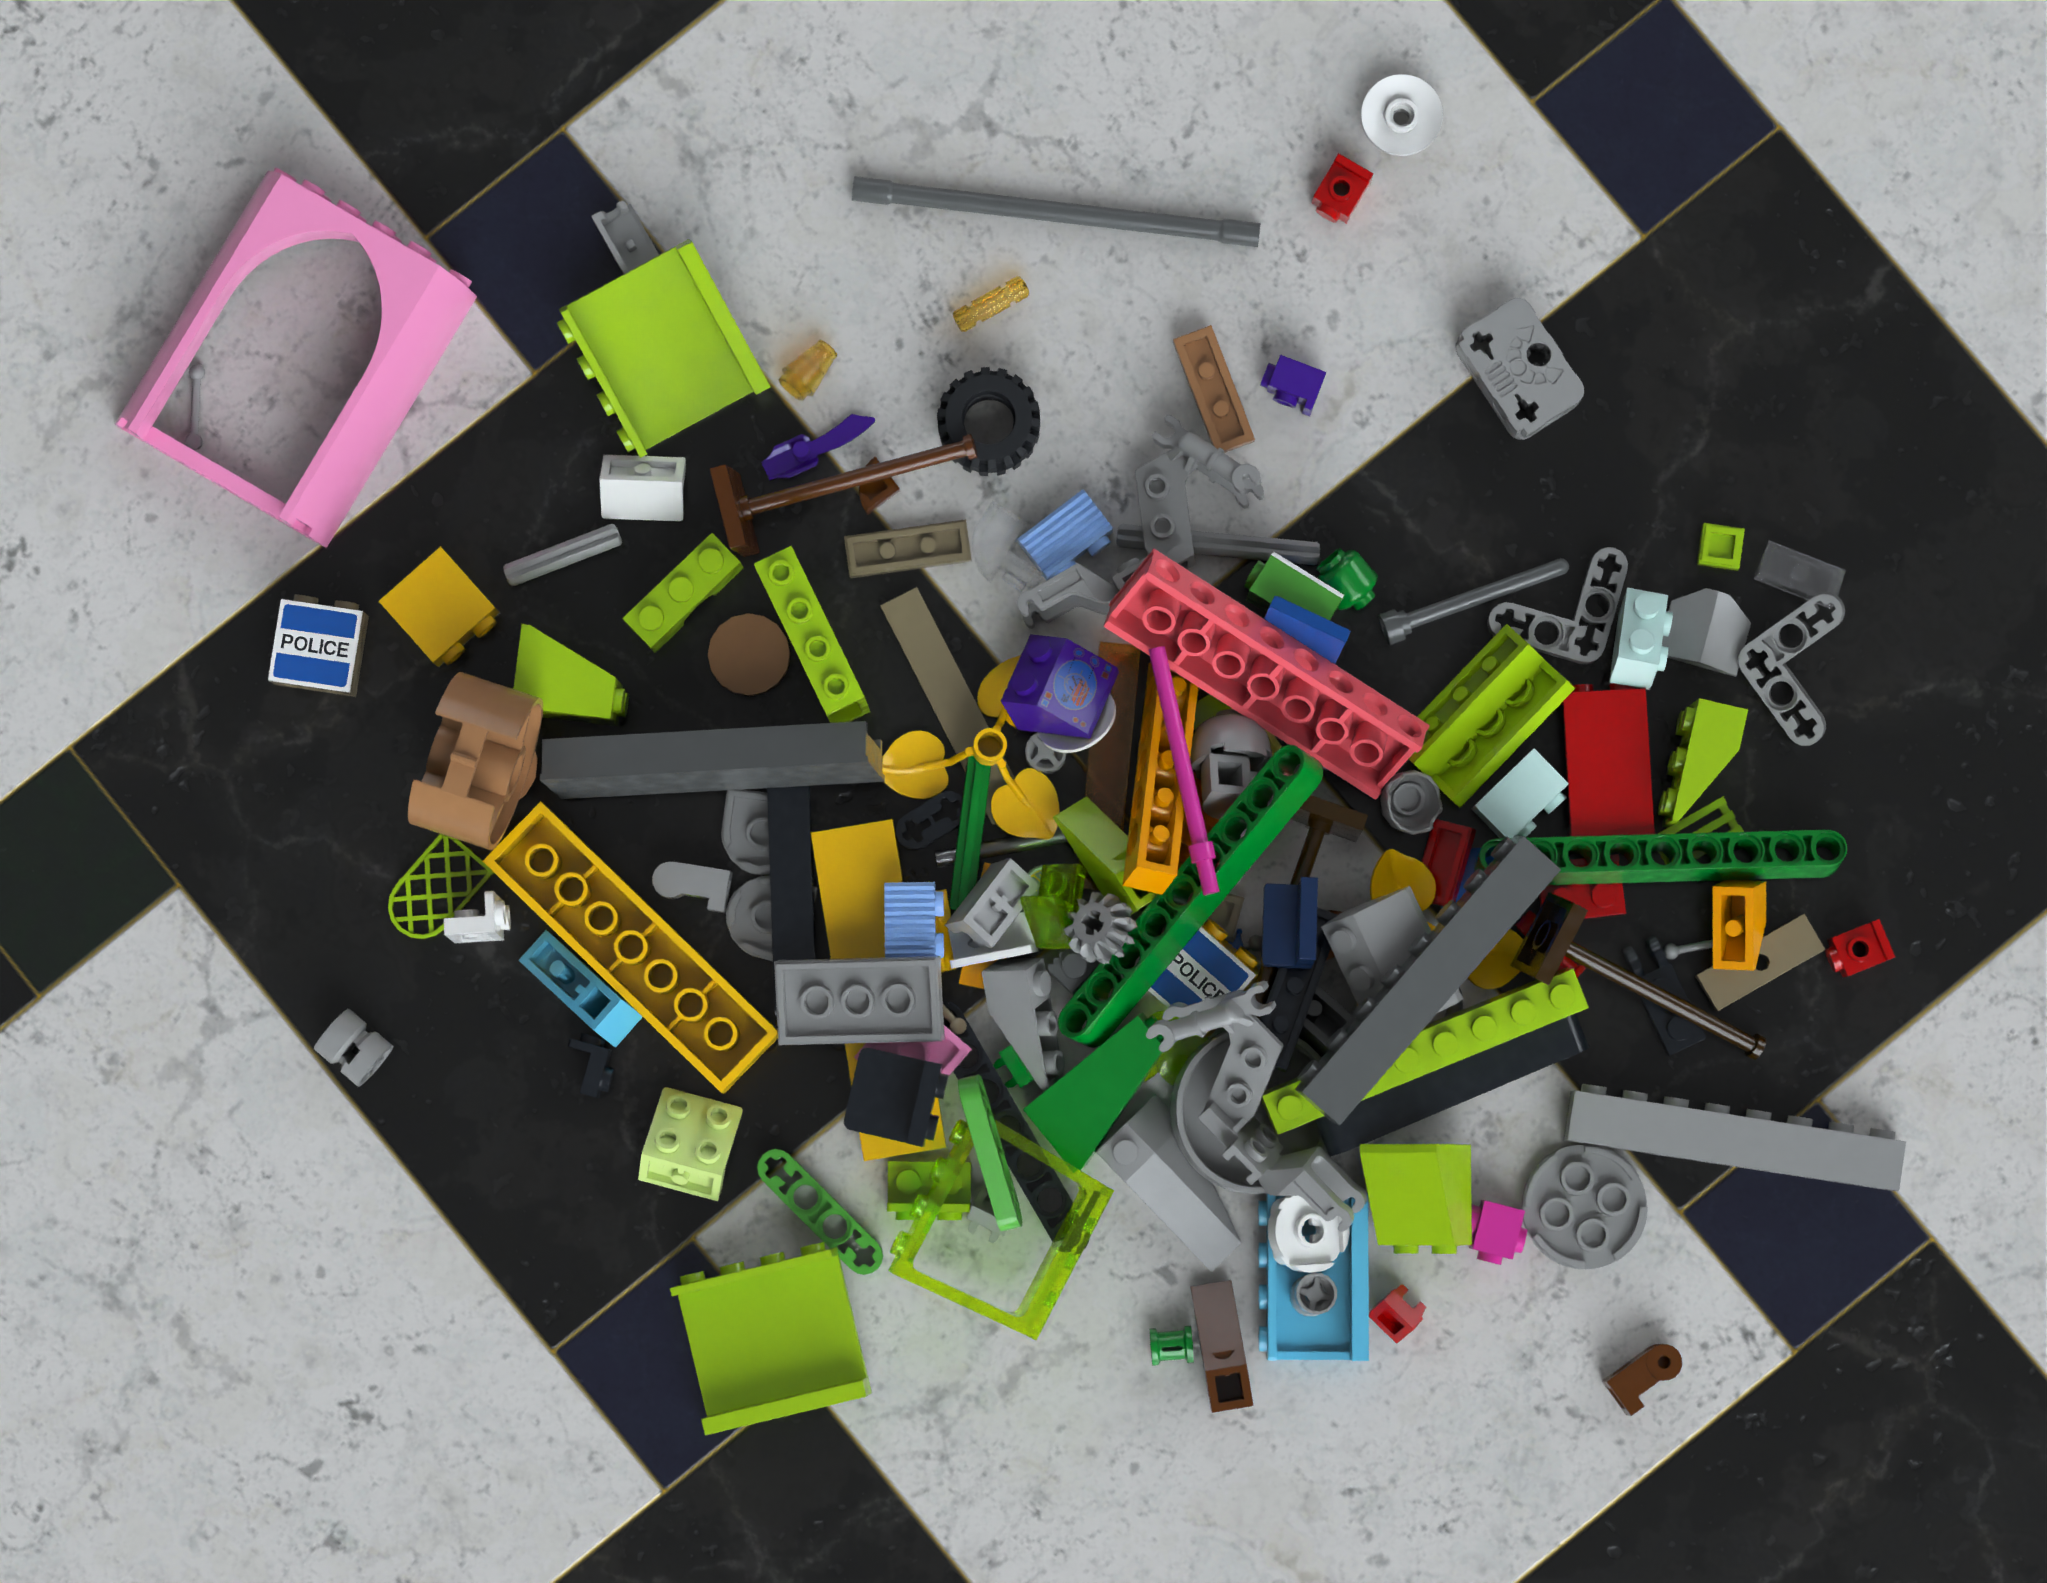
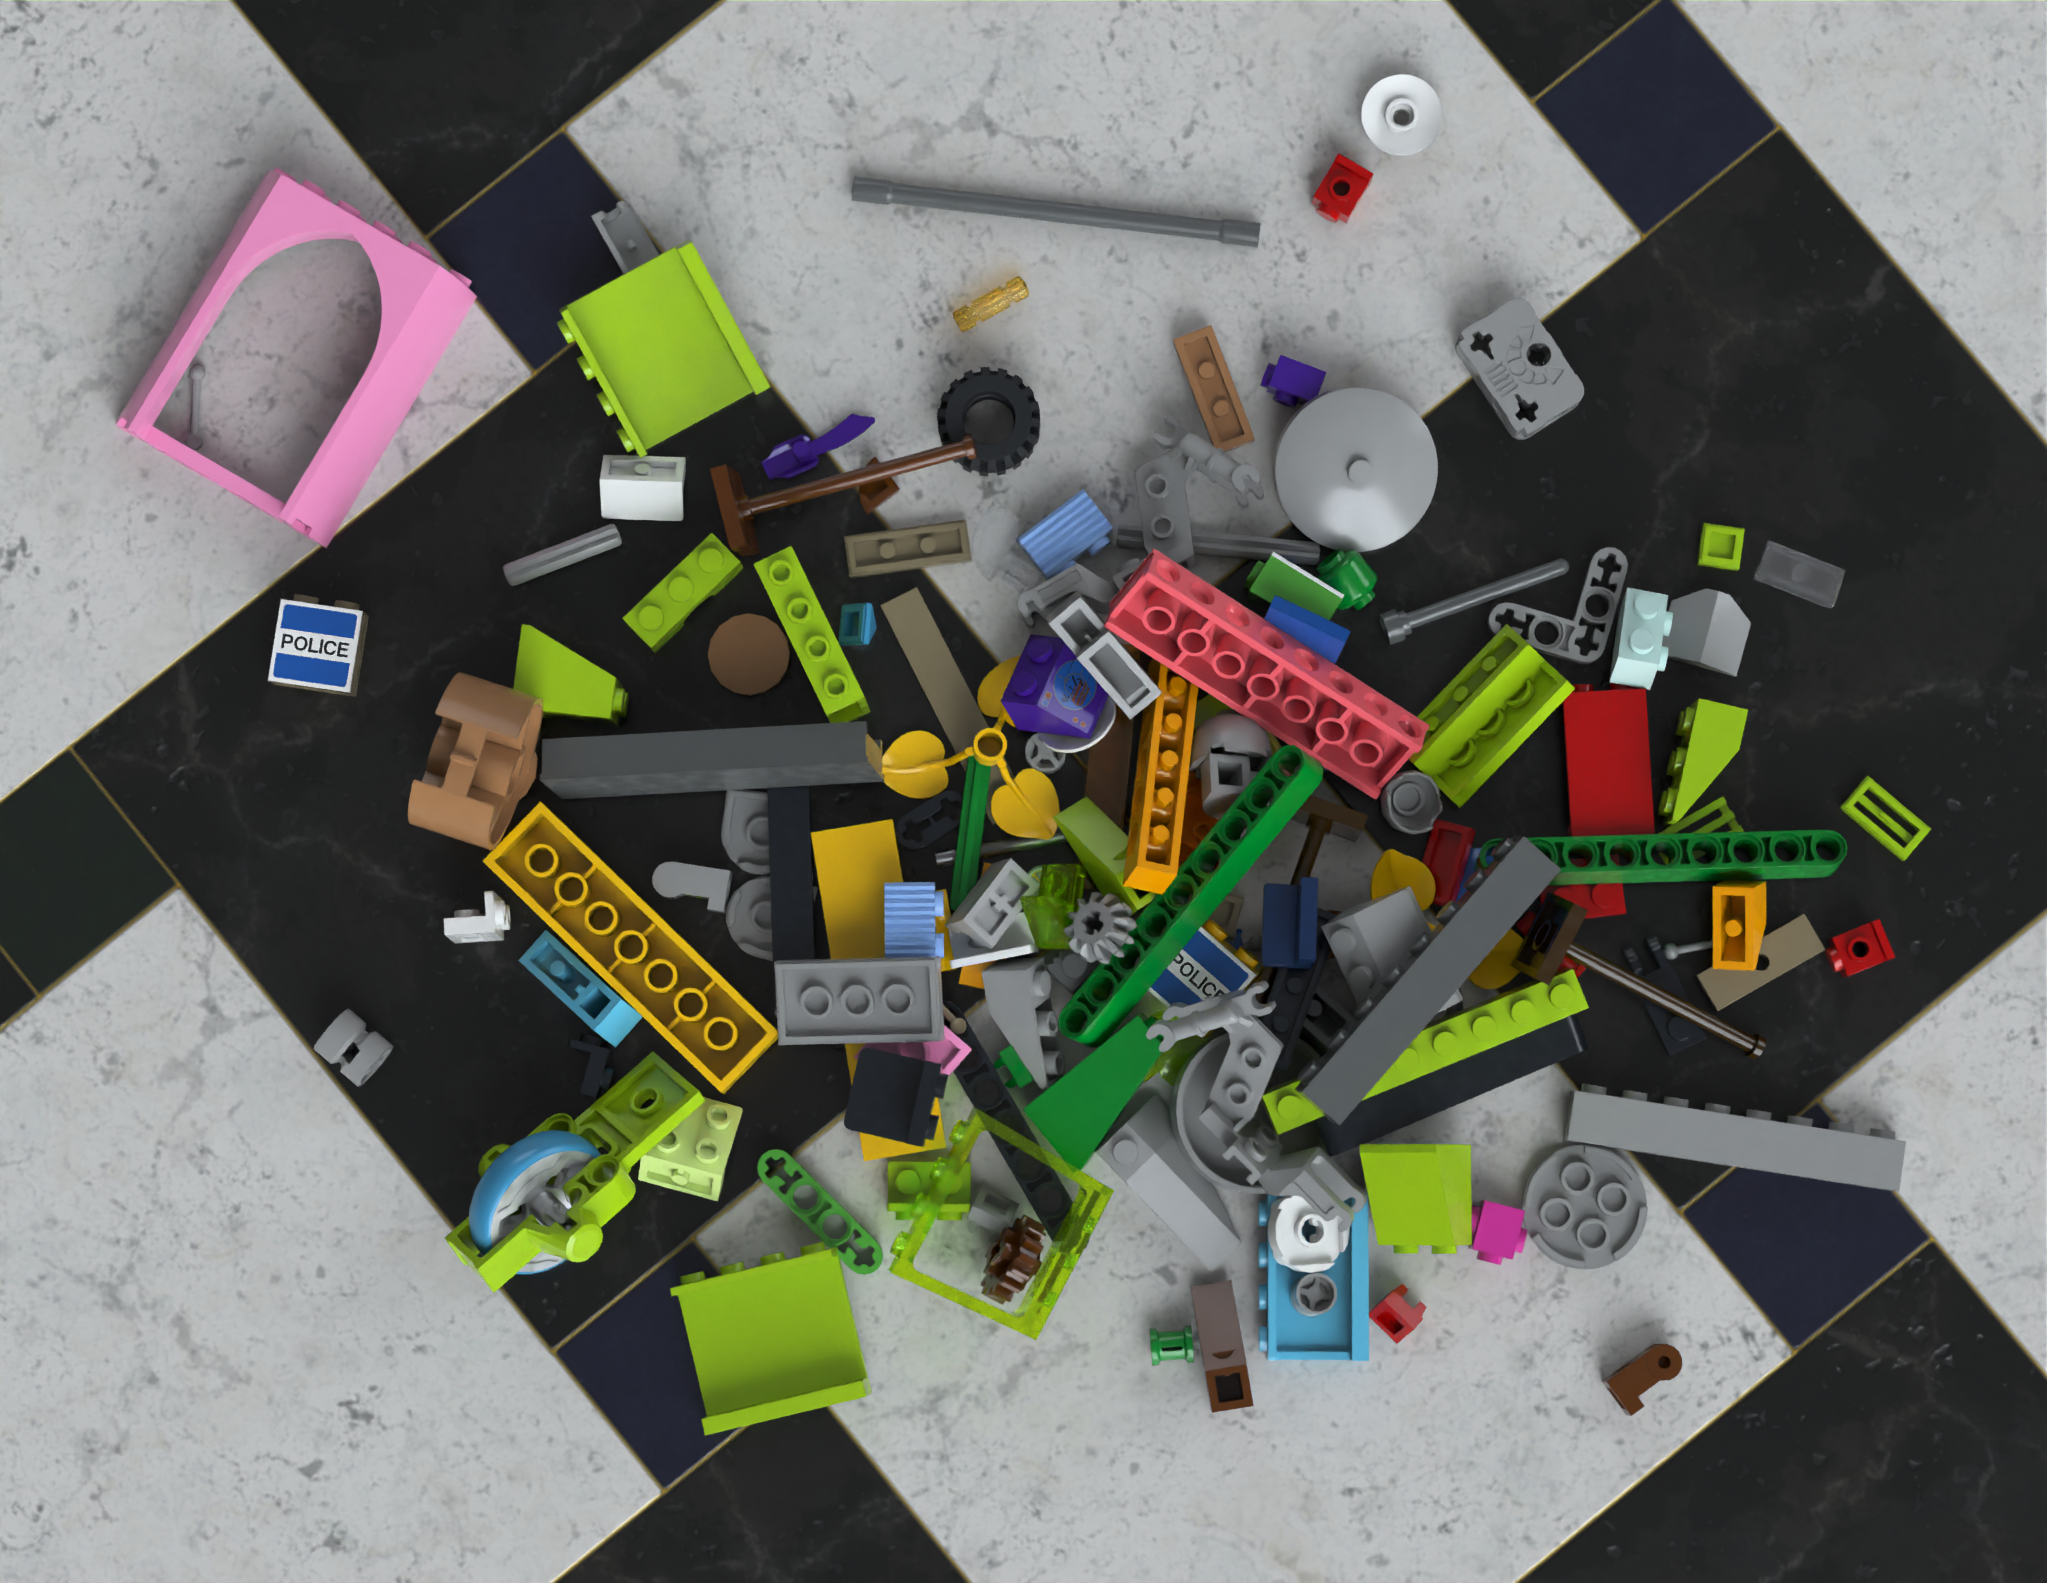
(440, 608): yellow piece -> none
(469, 894): lime window -> none
(583, 1186): none -> lime piece
(807, 371): clear yellow cone -> none
(856, 624): none -> dark azure slope
(990, 1152): bright green beam -> none
(1013, 1259): none -> reddish brown gear
(1103, 655): none -> light grey slope
(1201, 850): dark pink bar -> none
(1355, 469): none -> light grey dish
(1521, 796): light aqua brick -> none
(1779, 654): light grey beam -> none
(1873, 829): none -> lime tile

